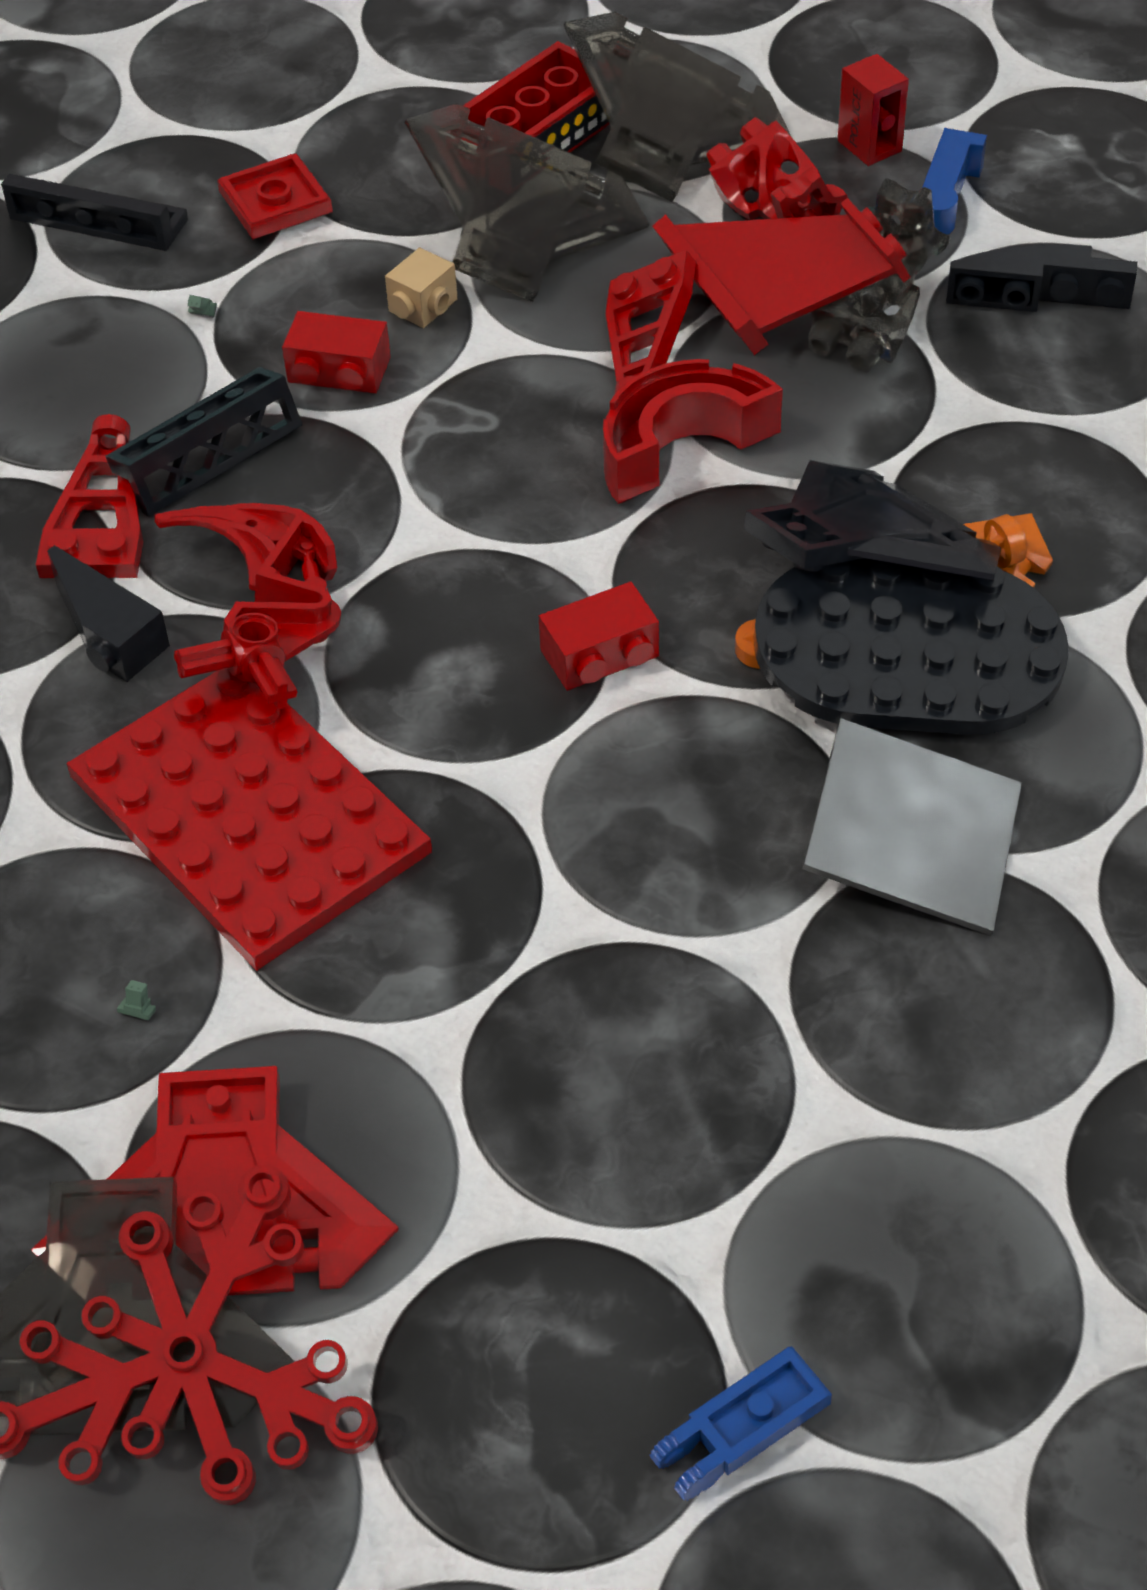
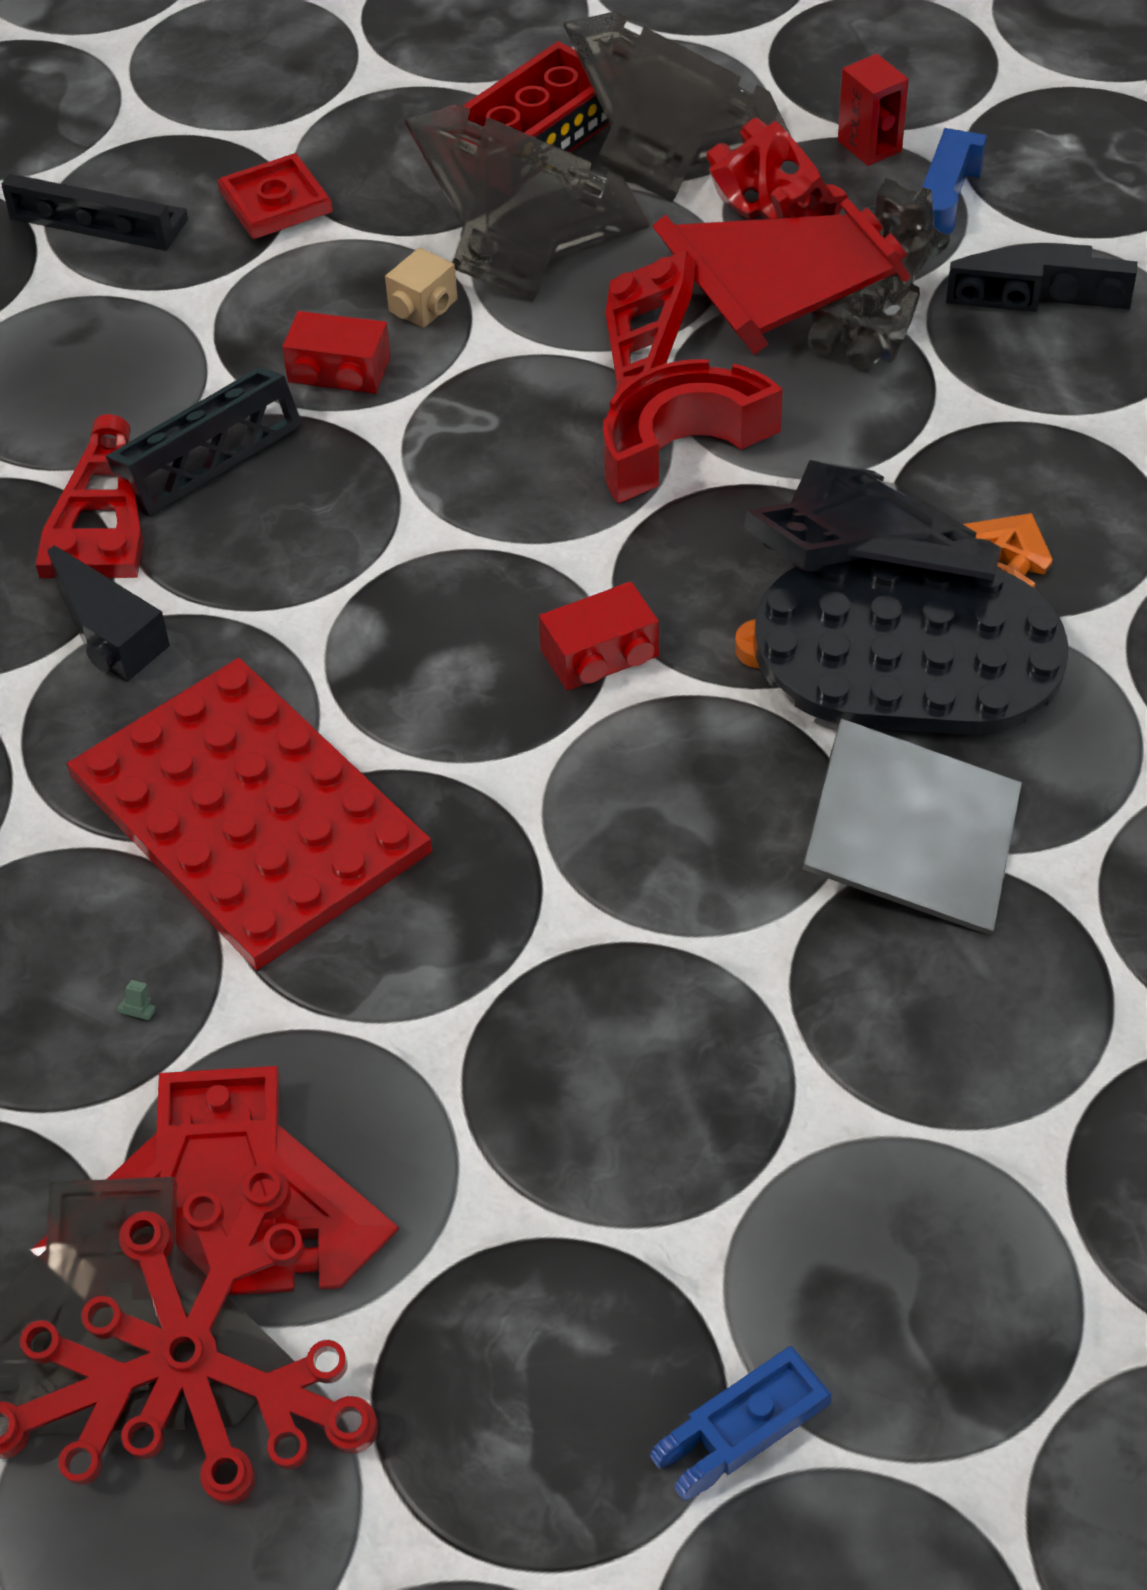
(201, 306): sand green piece -> none
(285, 612): red piece -> none
(1009, 535): orange tile -> none

